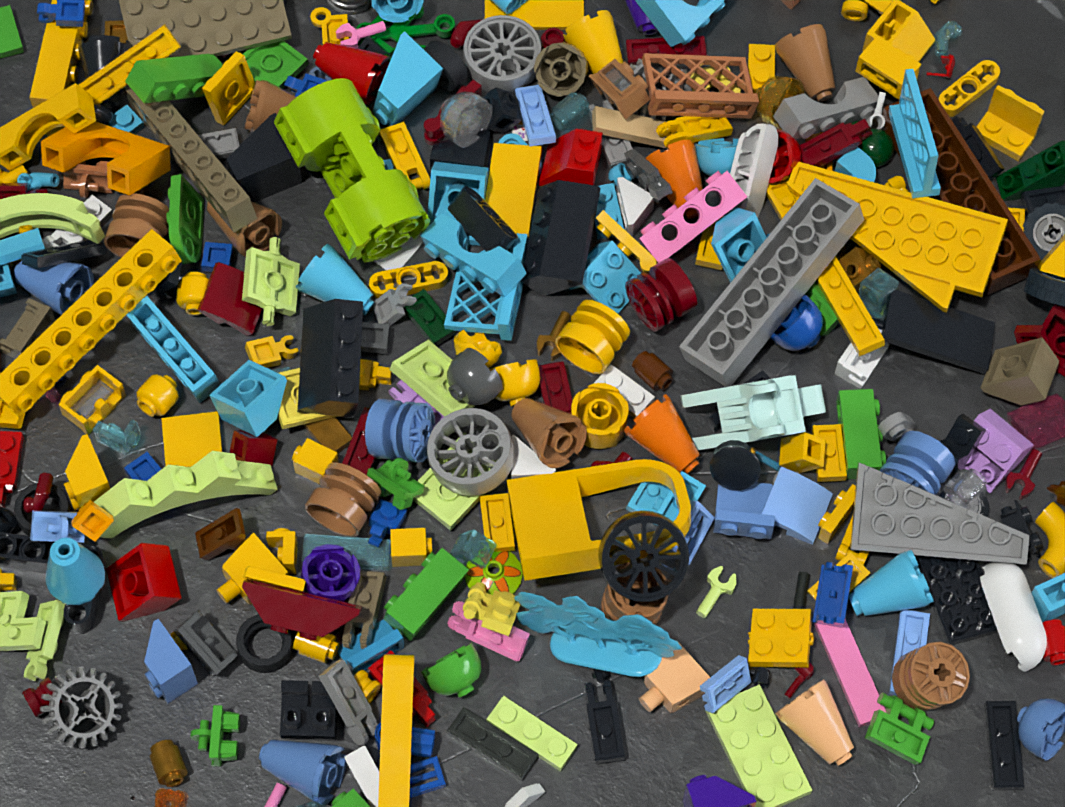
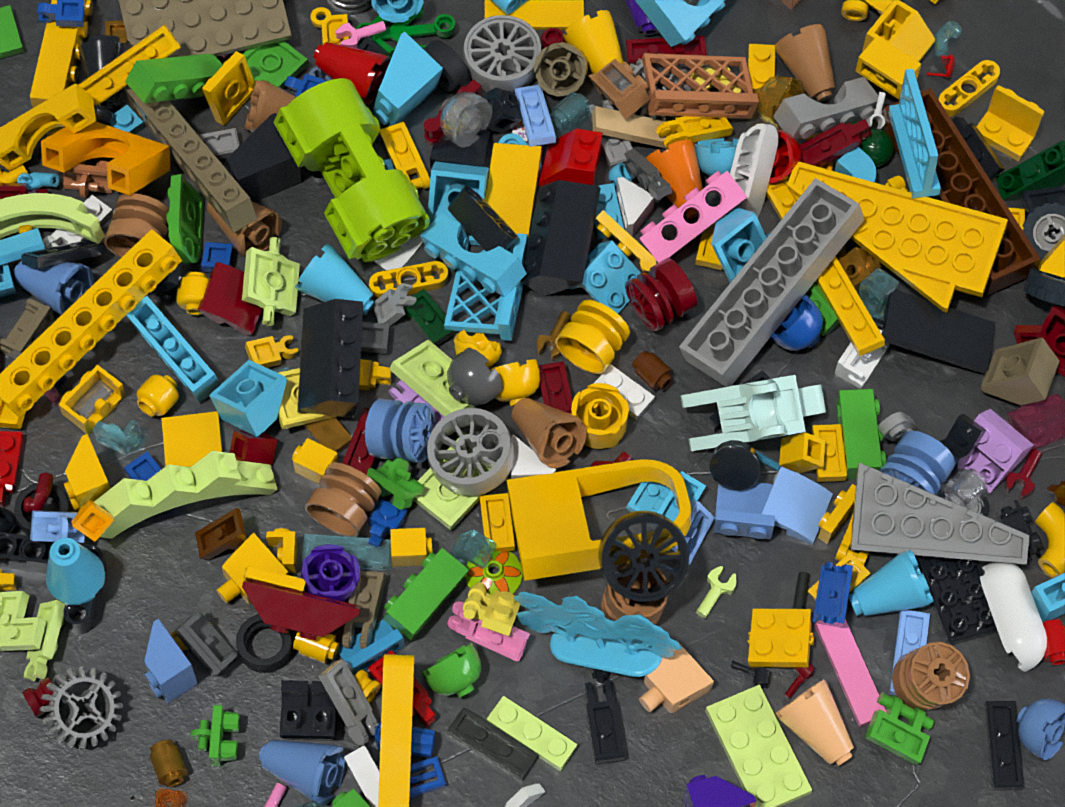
(143, 581): red slope -> none
(460, 32): dark red arm -> none
(665, 435): orange cone -> none
(724, 680): light blue tile -> none

